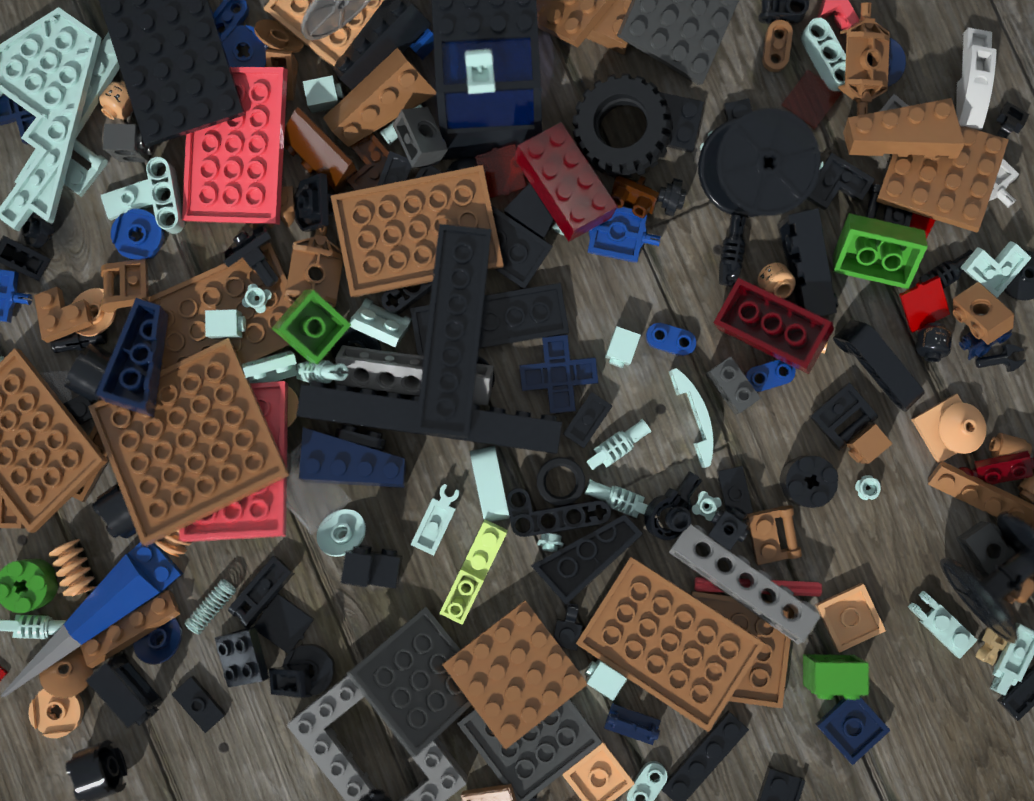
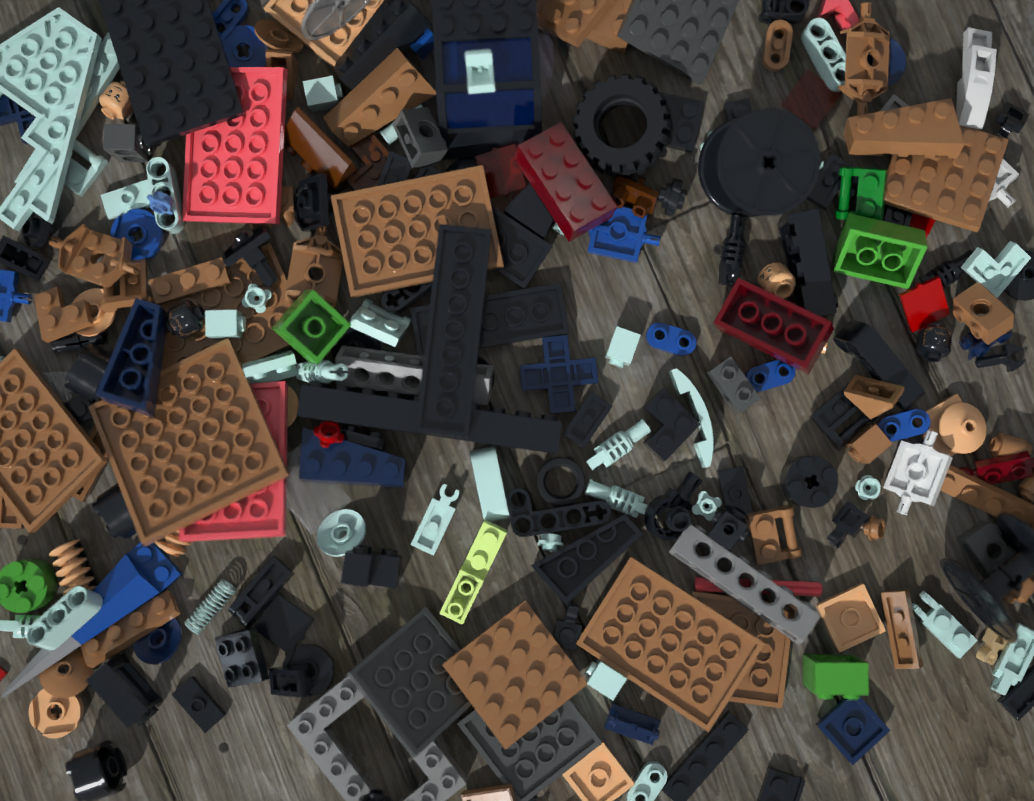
(64, 618): none -> light aqua beam
(83, 248): none -> medium nougat plate
(161, 203): none -> medium blue plate
(185, 319): none -> black head
(189, 281): none -> medium nougat plate
(328, 427): none -> red plate
(675, 424): none -> black brick
(848, 521): none -> black plate
(870, 192): none -> green plate
(872, 395): none -> medium nougat slope
(875, 528): none -> medium nougat plate
(902, 629): none -> medium nougat plate
(903, 424): none -> blue plate
(917, 473): none -> white plate

